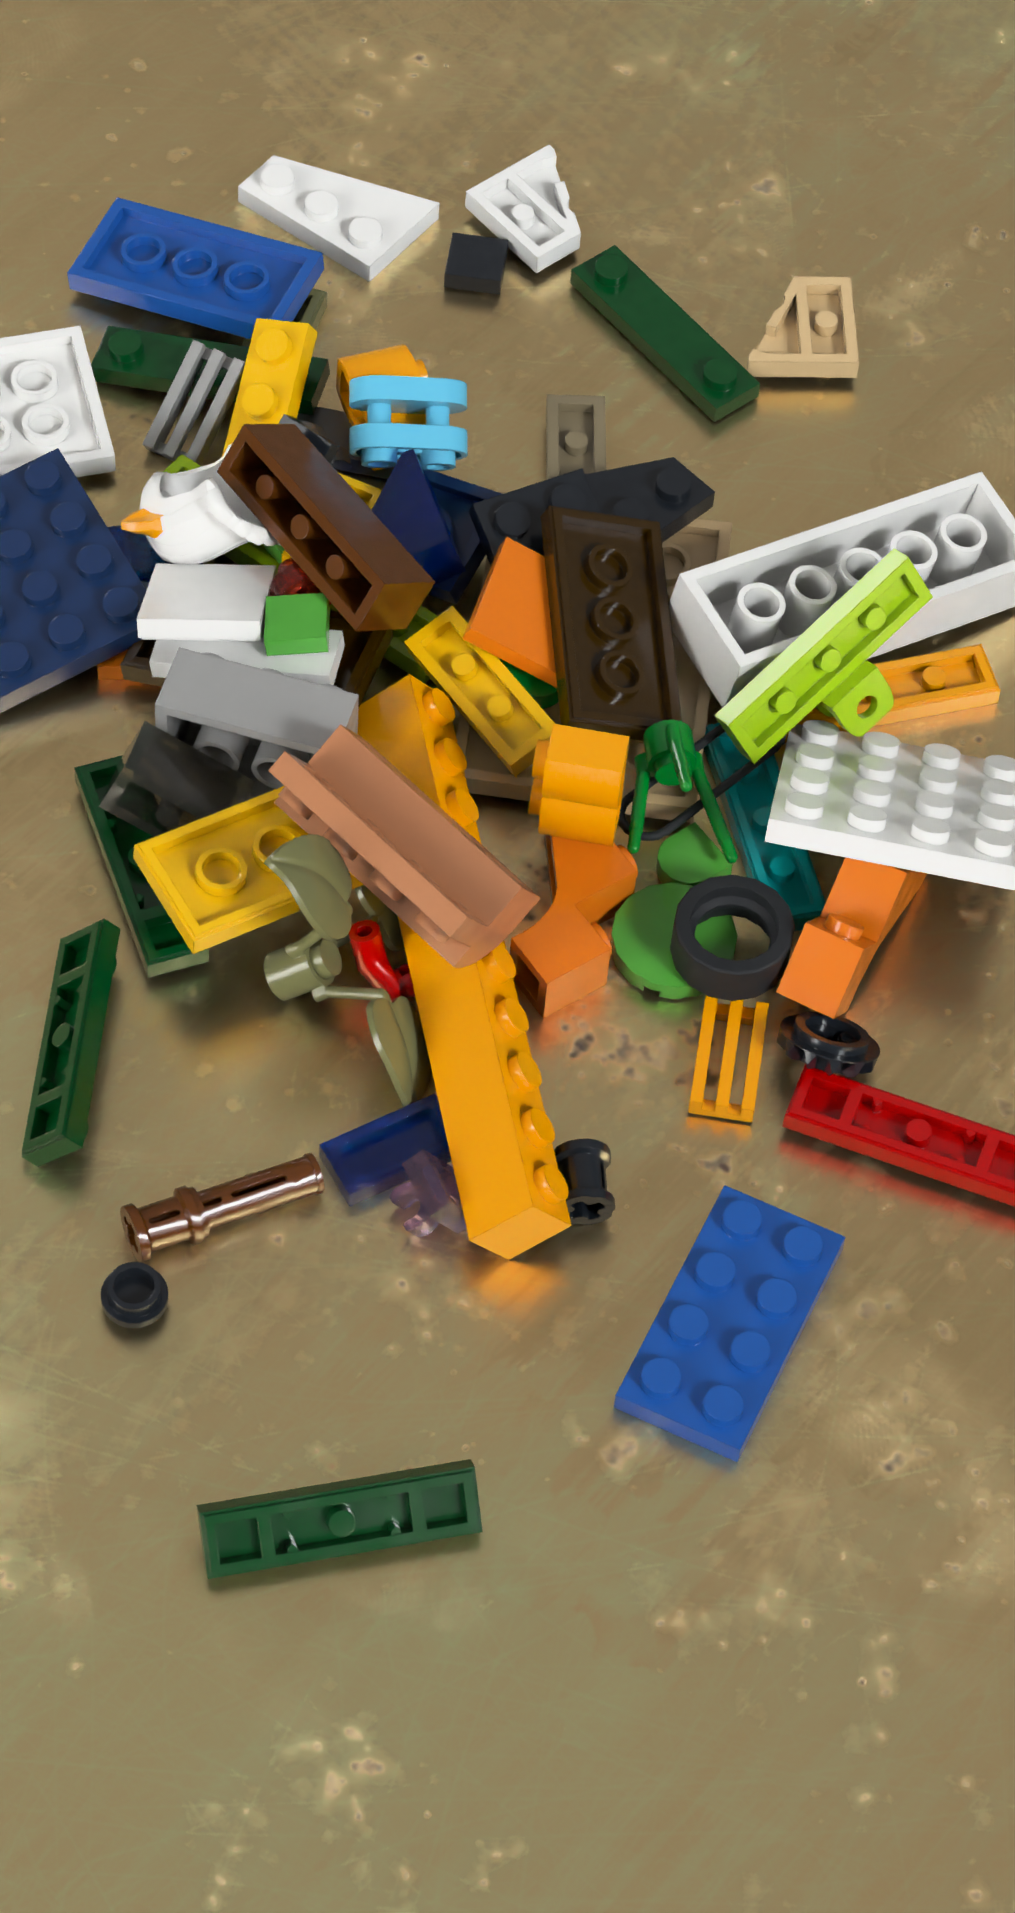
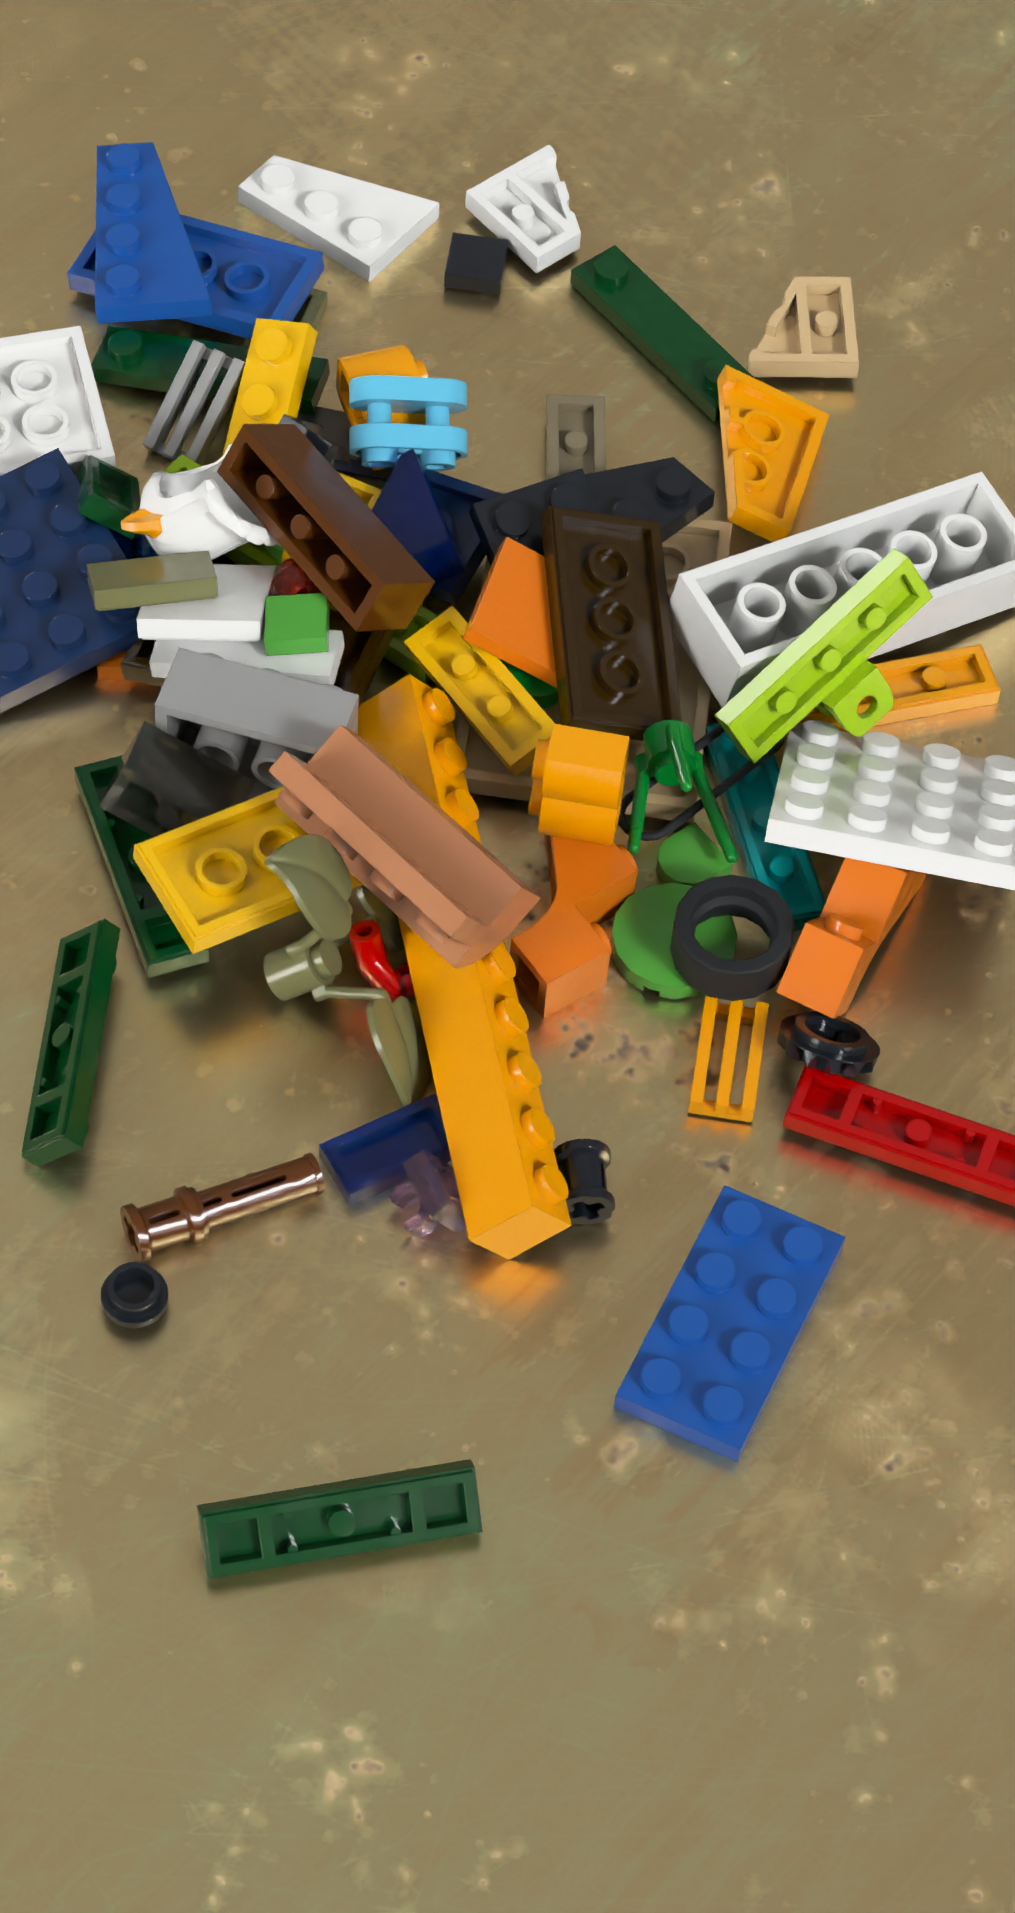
(107, 493): none -> dark green tile
(141, 243): none -> blue wing
(152, 580): none -> olive tile
(766, 452): none -> light orange wing

